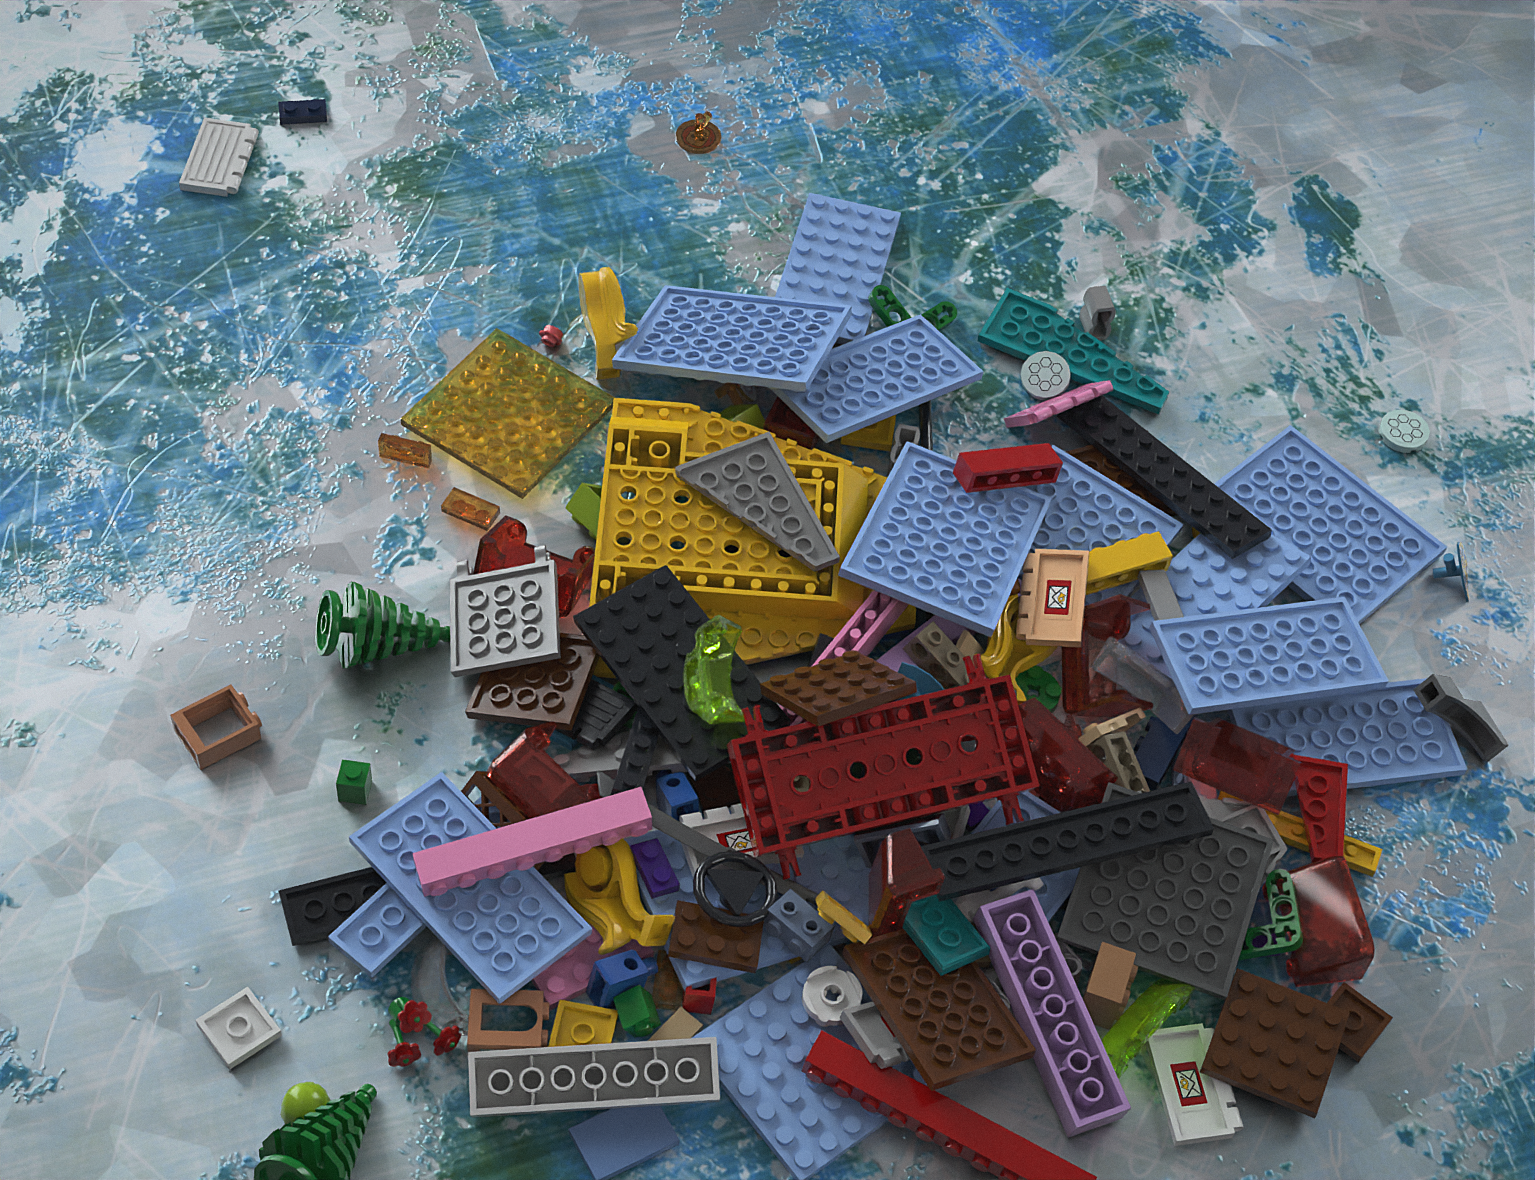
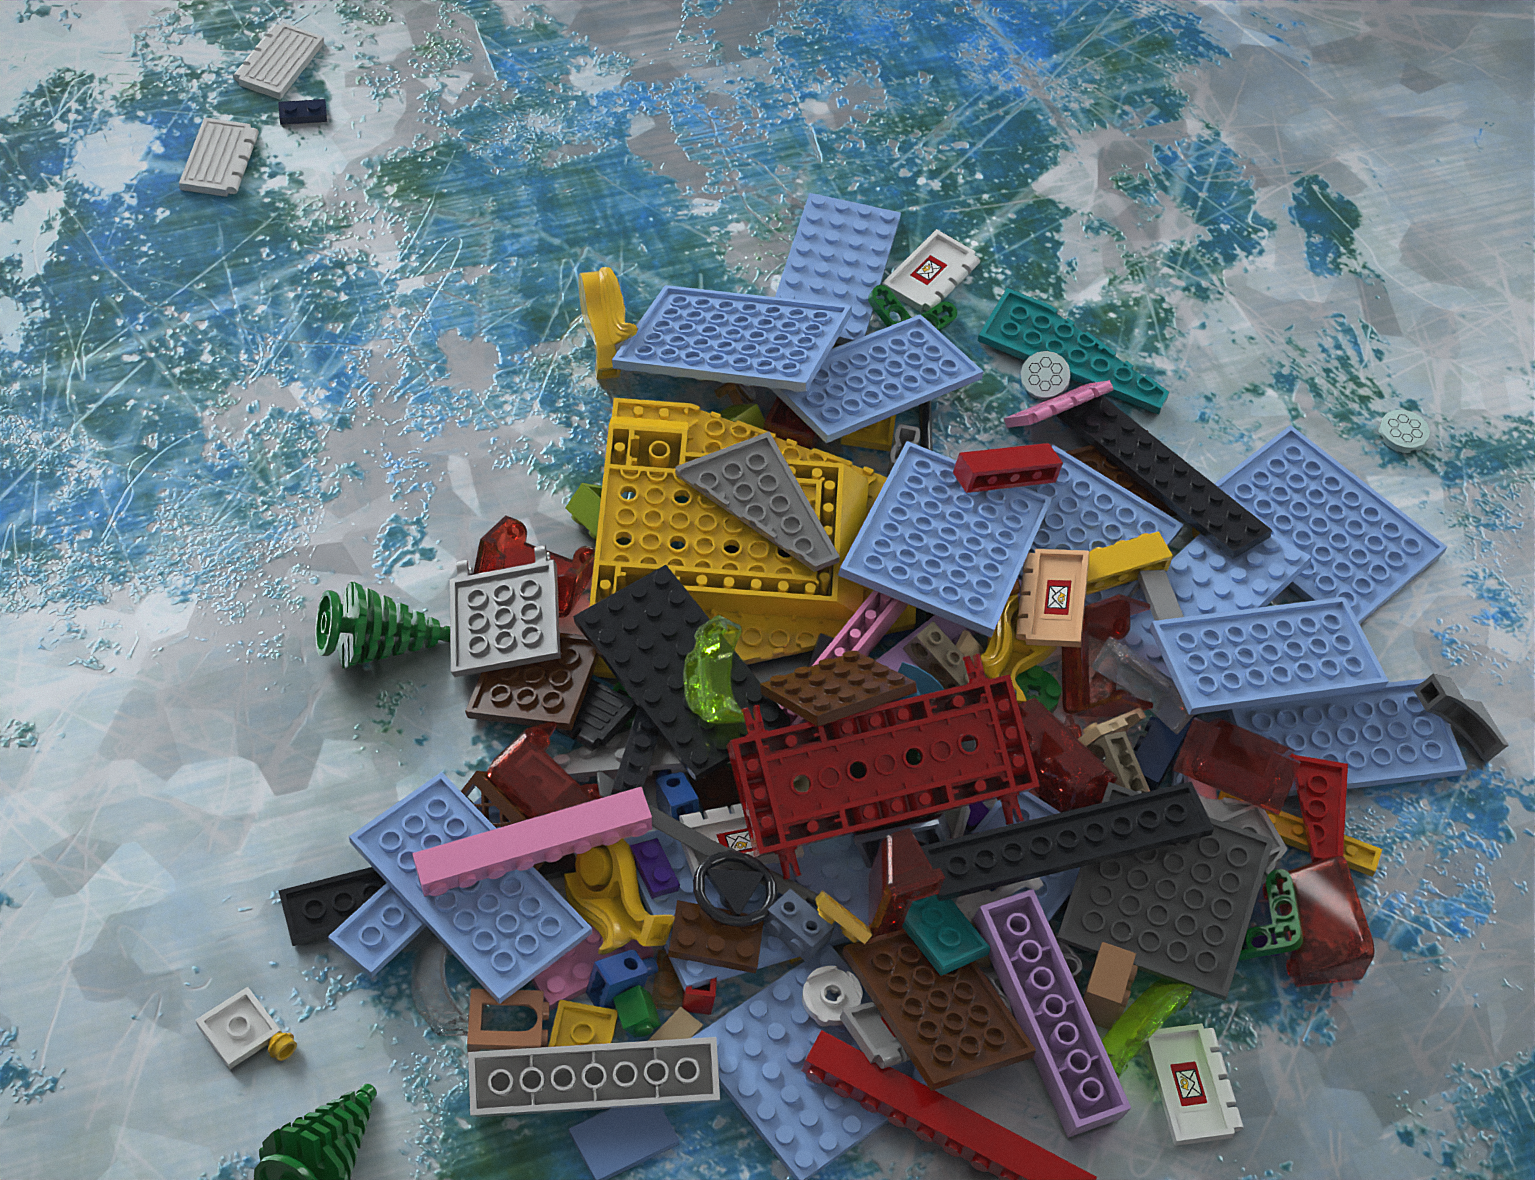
(207, 708): nougat window -> none
(278, 60): none -> white hinge
(282, 1046): none -> yellow plate
(301, 1100): lime hair -> none
(354, 782): green brick -> none
(405, 450): clear orange plate -> none
(410, 1016): red plant -> none
(470, 509): clear orange plate -> none
(508, 412): clear yellow plate -> none
(551, 336): coral plate -> none
(699, 135): clear orange shield -> none
(932, 271): none -> white hinge
(1097, 312): light grey brick -> none
(1275, 1043): reddish brown plate -> none
(1364, 1022): reddish brown plate -> none
(1452, 570): dark azure shield -> none

